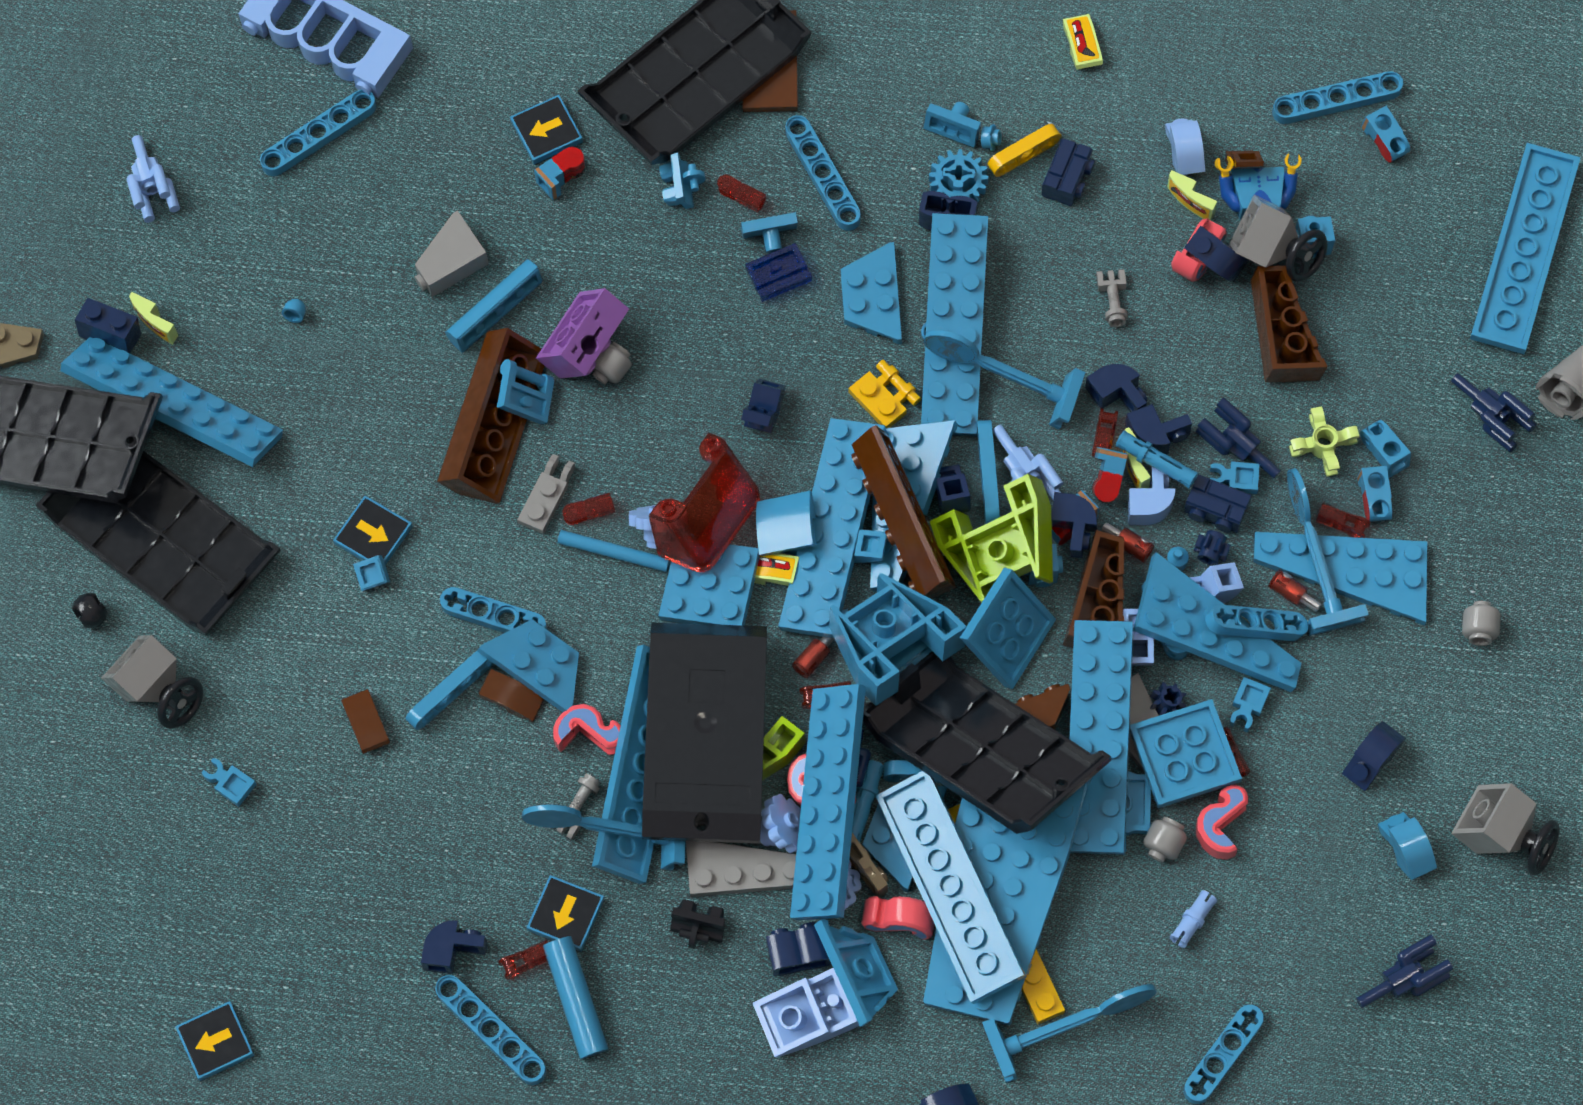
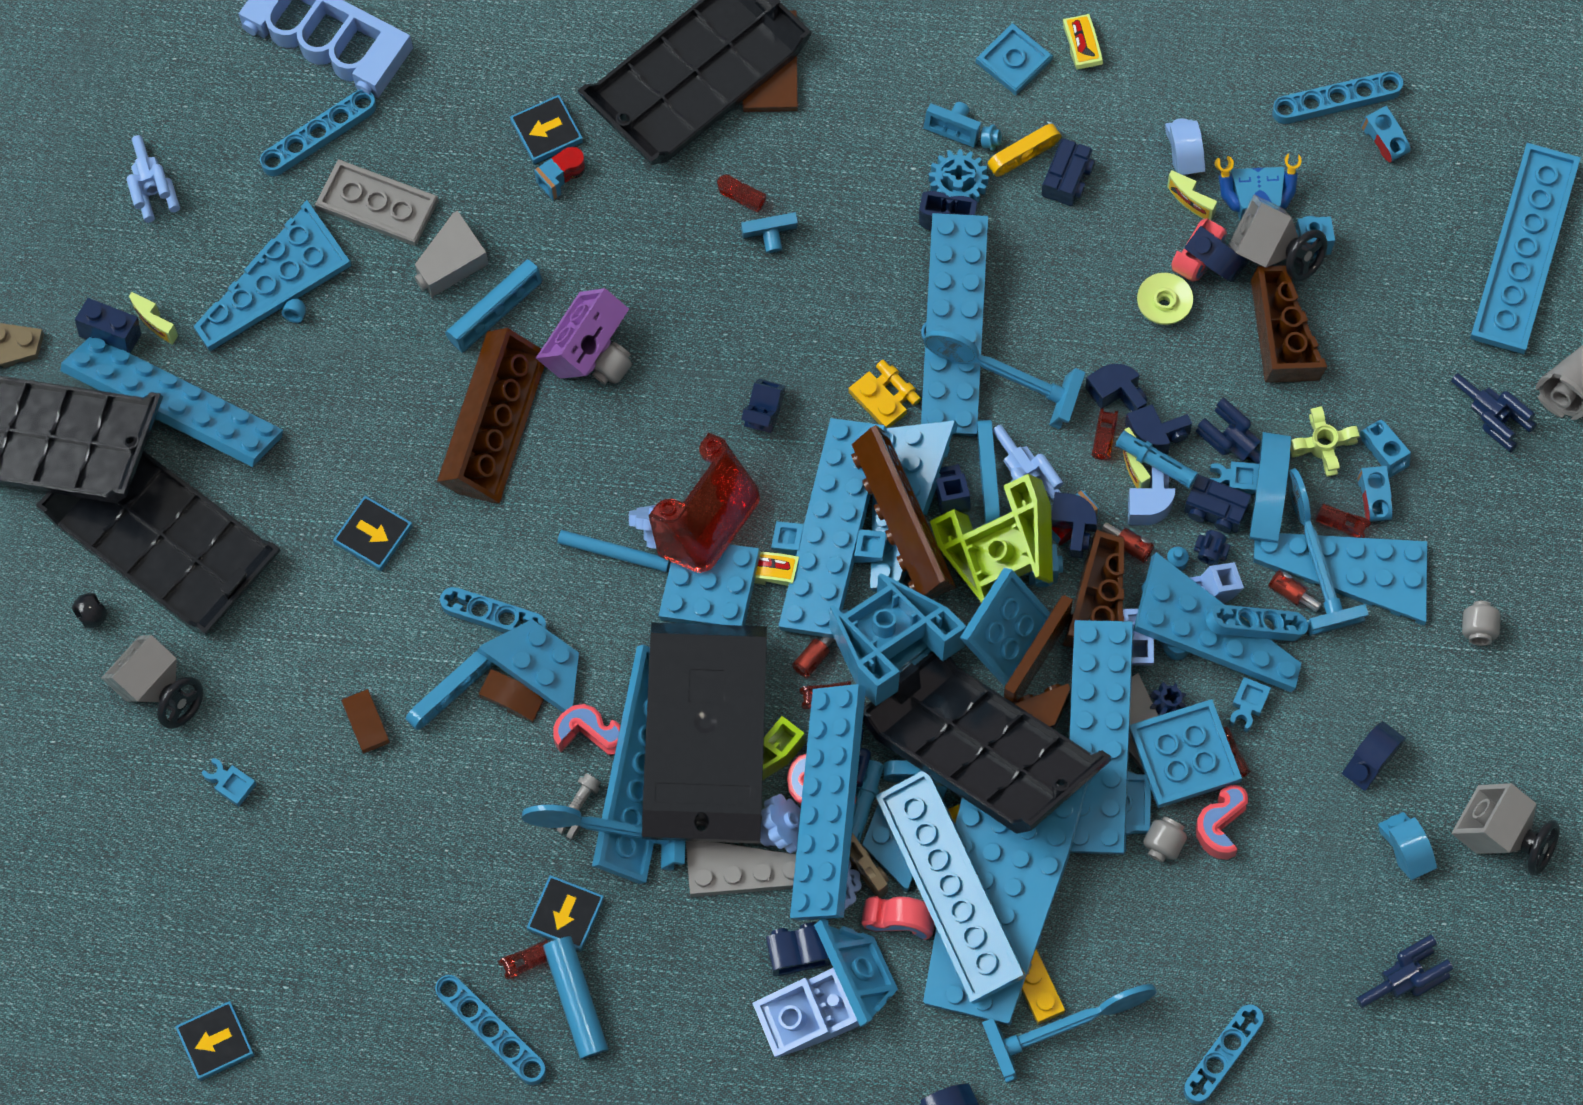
(282, 271): none -> dark azure wing
(371, 573): dark azure tile -> none
(376, 202): none -> light grey tile
(445, 941): dark blue brick -> none
(521, 399): dark azure plate -> none
(545, 496): light grey hinge -> none
(588, 509): clear red bar -> none
(685, 180): dark azure hips -> none
(697, 925): black hips -> none
(778, 272): clear blue plate -> none
(785, 523): slope -> none
(823, 185): dark azure beam -> none
(872, 294): dark azure wing -> none
(1014, 59): none -> dark azure tile
(1039, 650): none -> reddish brown tile
(1110, 475): leg -> none
(1116, 315): light grey hinge -> none
(1169, 288): none -> yellowish green dish
(1193, 919): light blue pin -> none
(1245, 159): reddish brown slope -> none
(1270, 487): none -> dark azure slope

